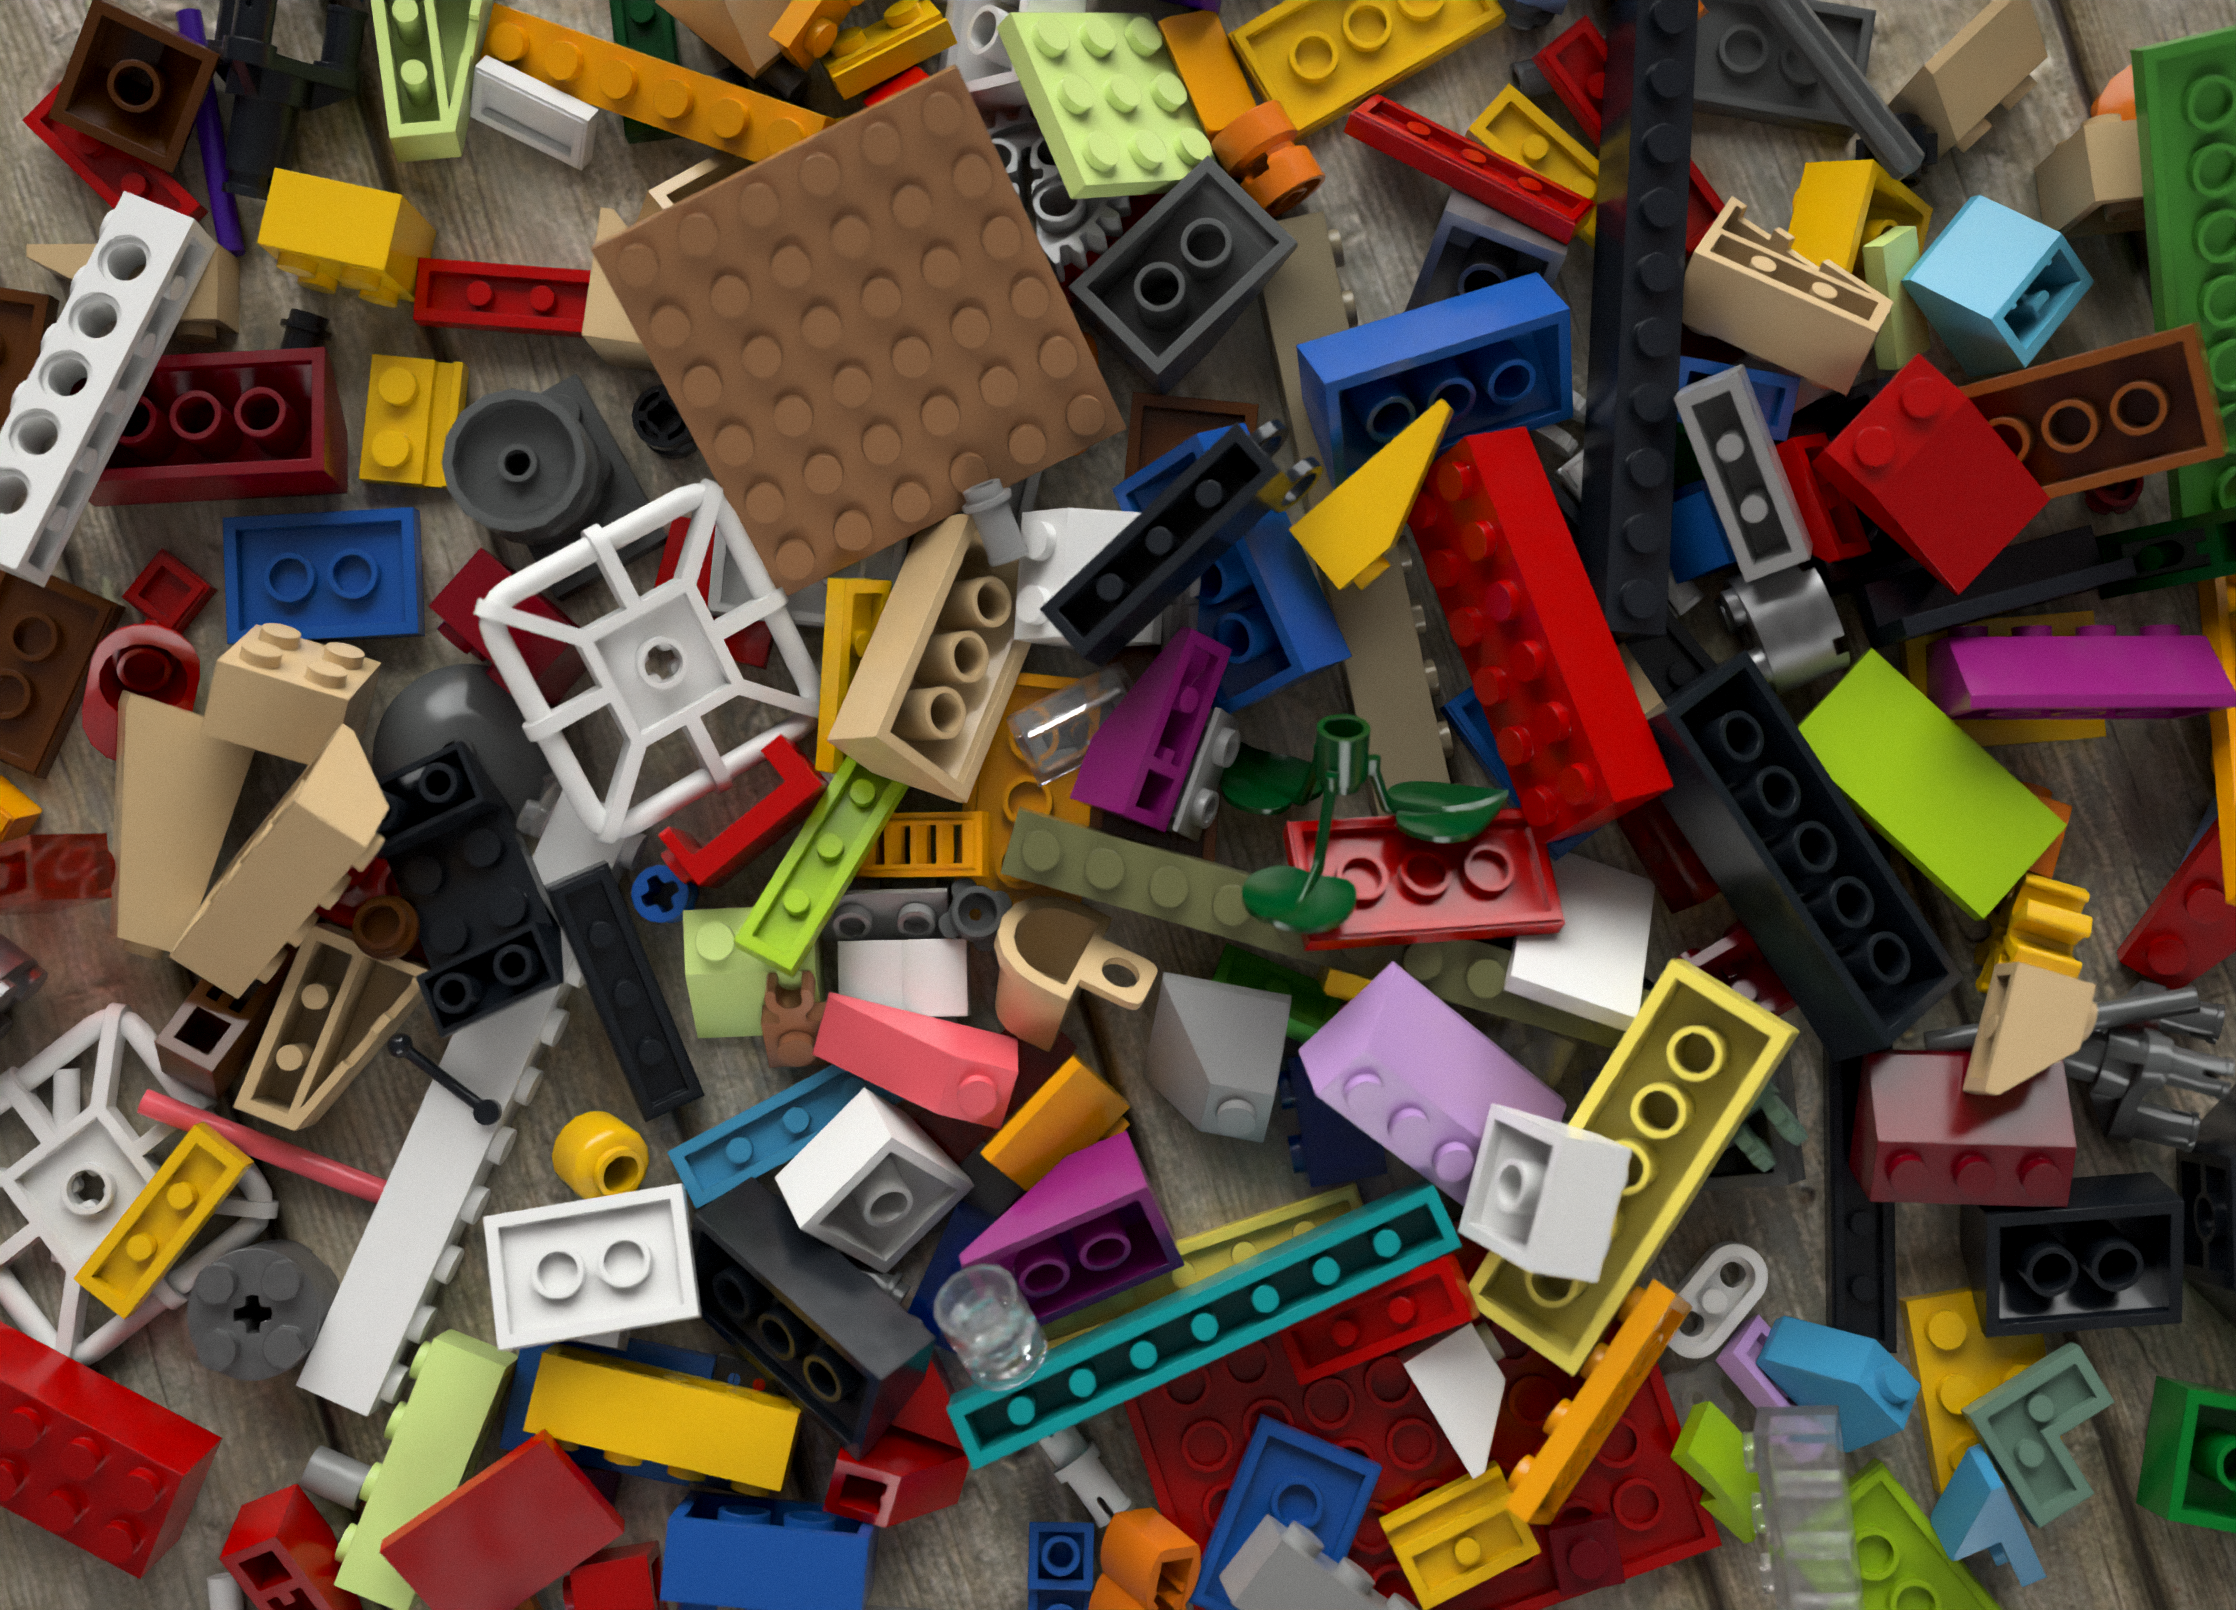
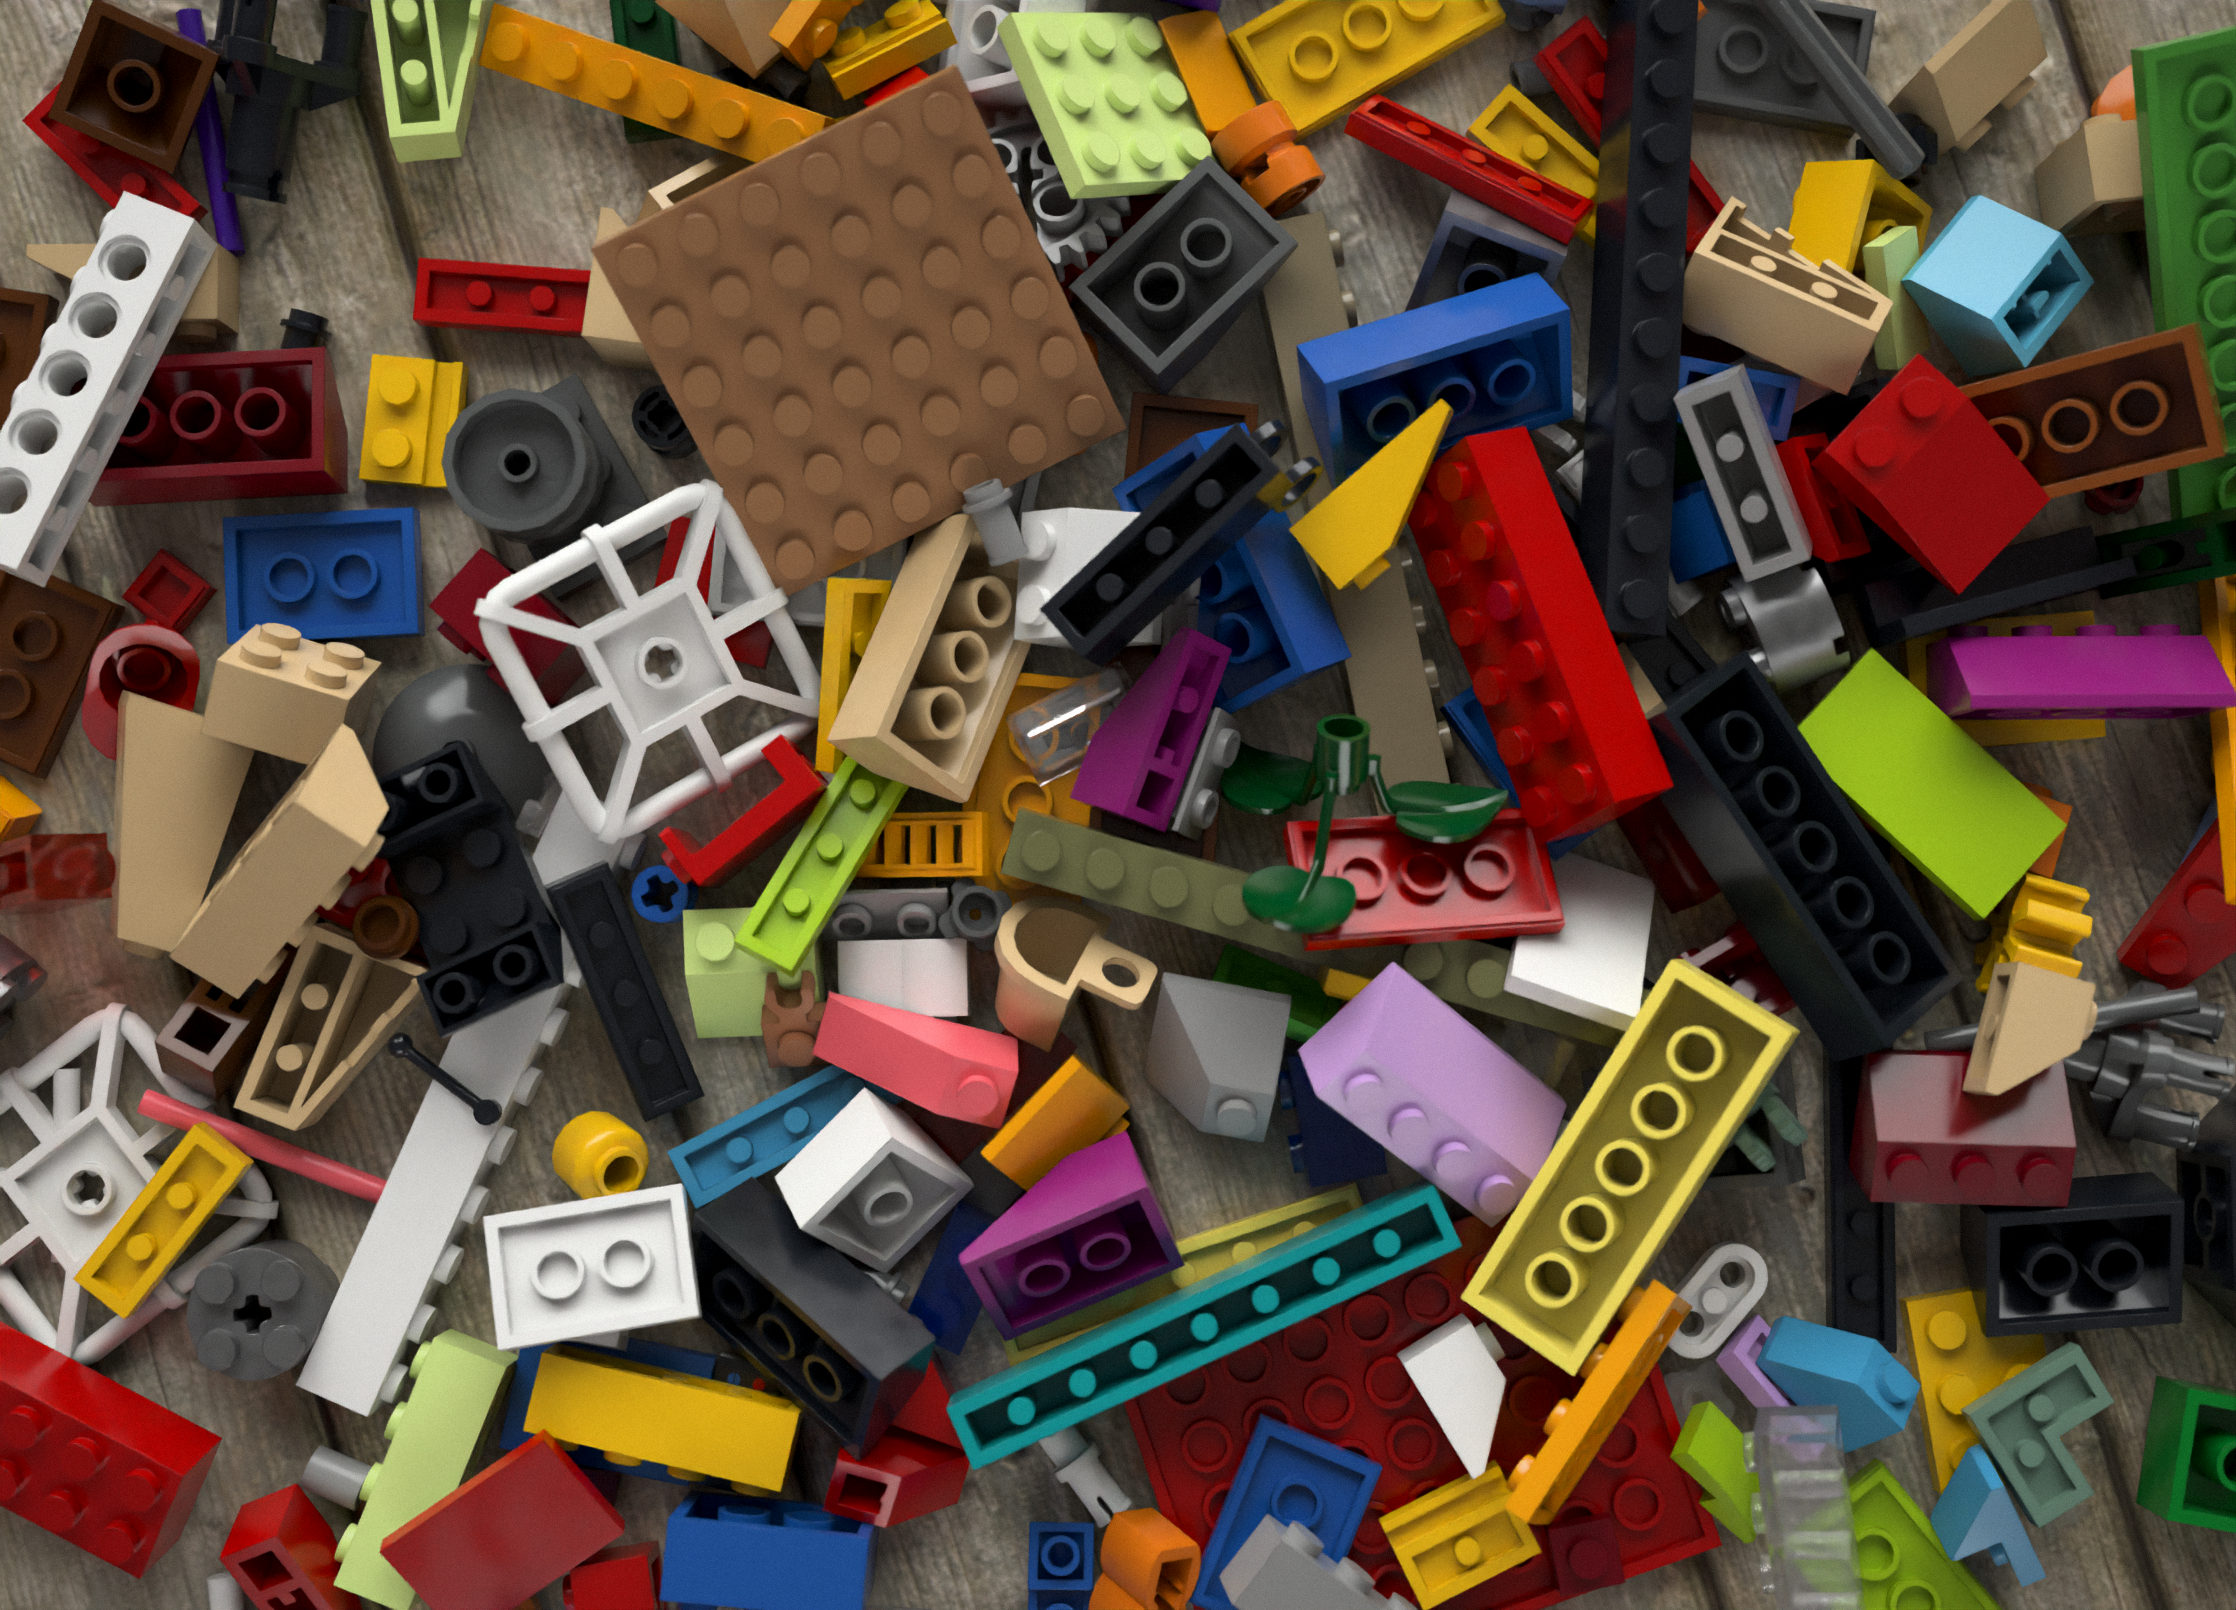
(345, 237): yellow brick -> none
(533, 112): white tile -> none
(990, 1327): clear wheel -> none
(1380, 1320): red plate -> none
(1545, 1194): white slope -> none

